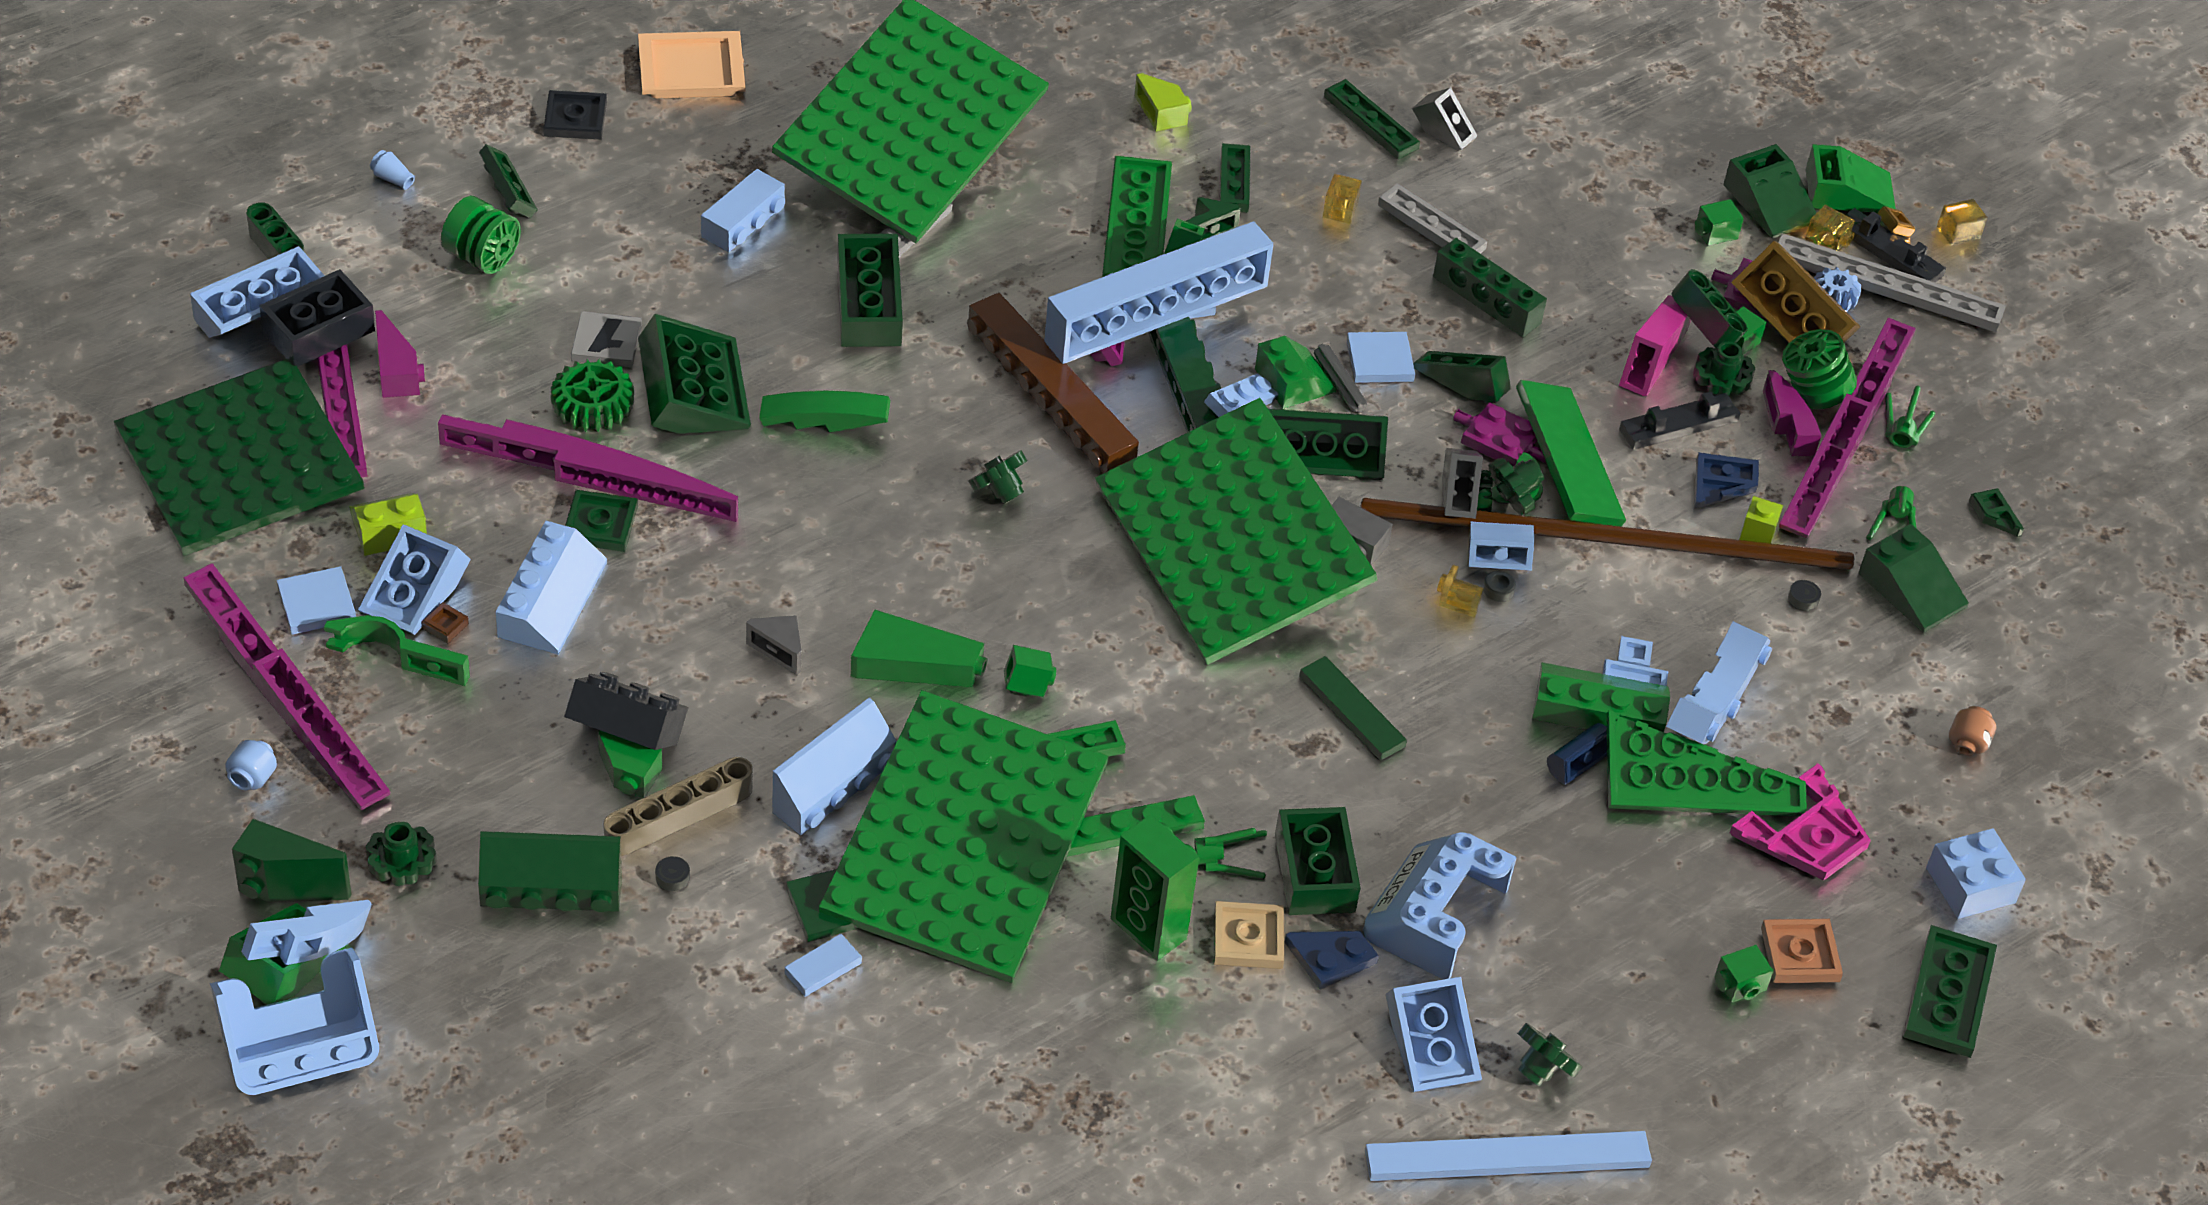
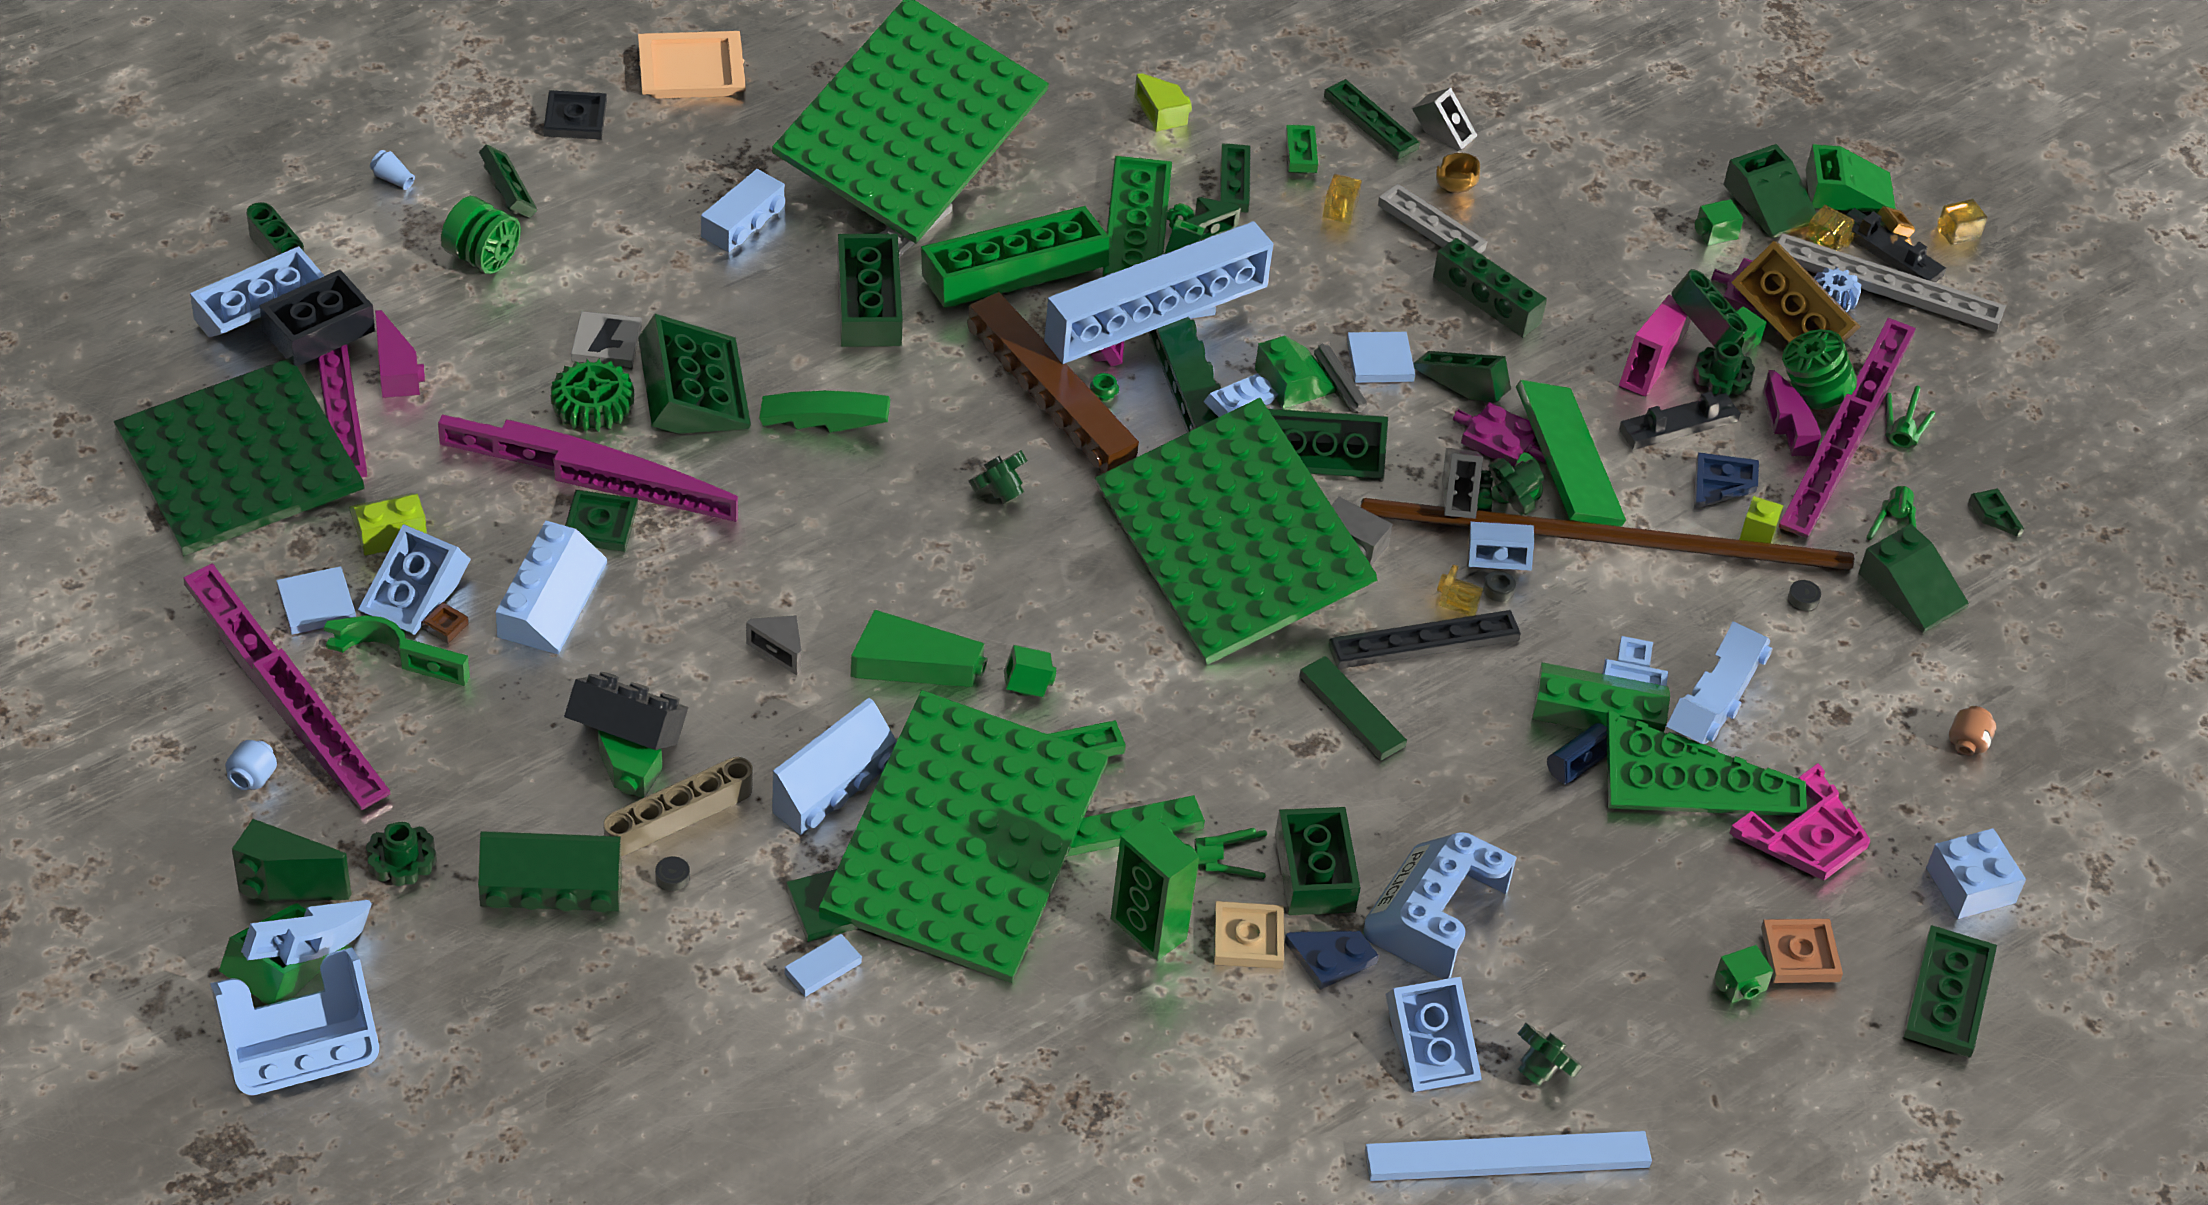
(1014, 256): none -> green brick
(1104, 386): none -> green plate
(1179, 210): none -> green plate
(1301, 148): none -> green plate
(1424, 639): none -> black tile
(1458, 172): none -> pearl gold hair

